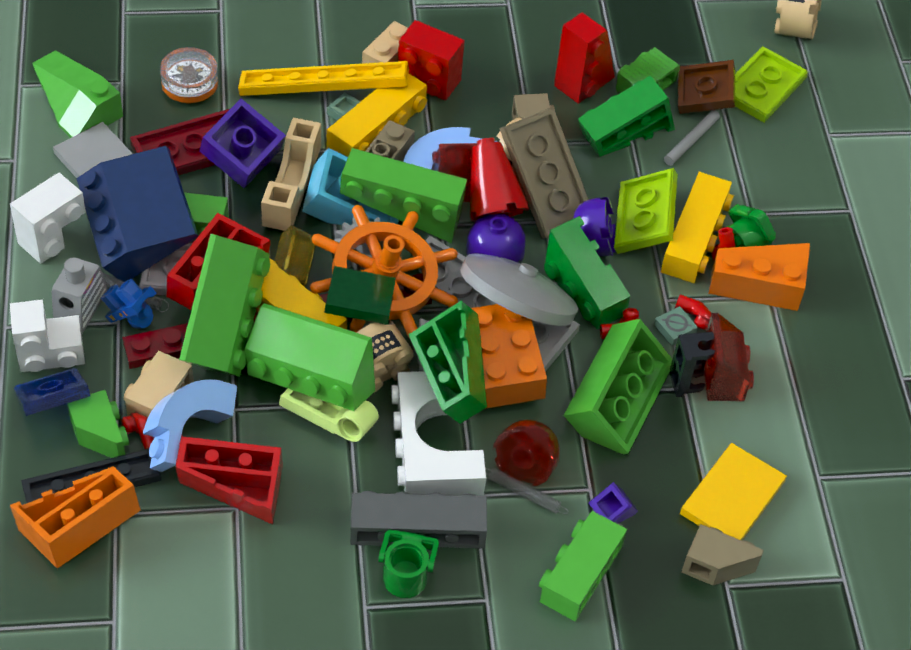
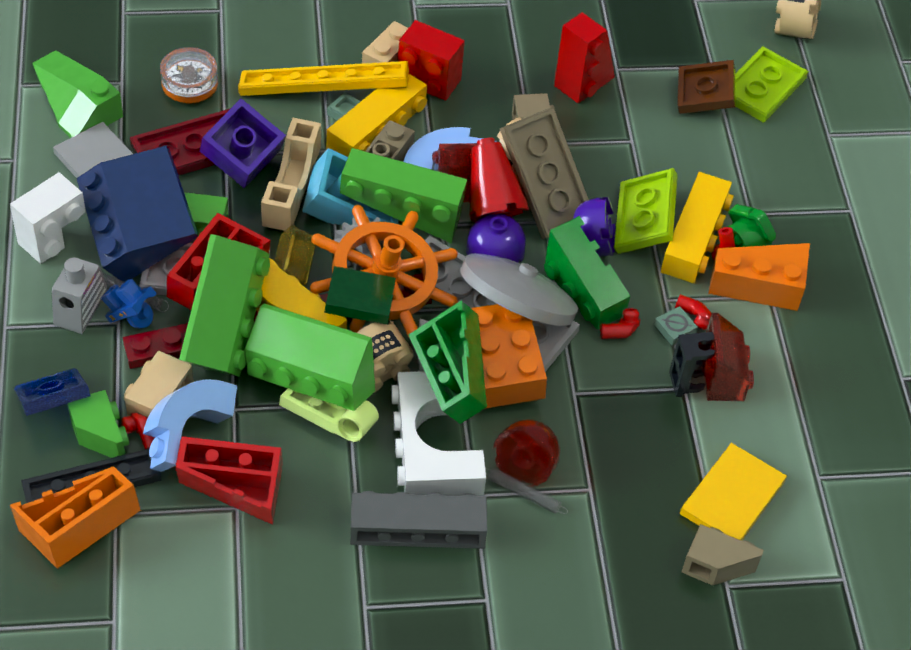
(43, 341): white brick -> none
(407, 562): green piece -> none
(581, 565): bright green brick -> none
(613, 504): dark purple slope -> none
(620, 387): bright green slope -> none
(627, 117): green wedge -> none
(652, 63): bright green brick -> none
(691, 138): light grey bar -> none

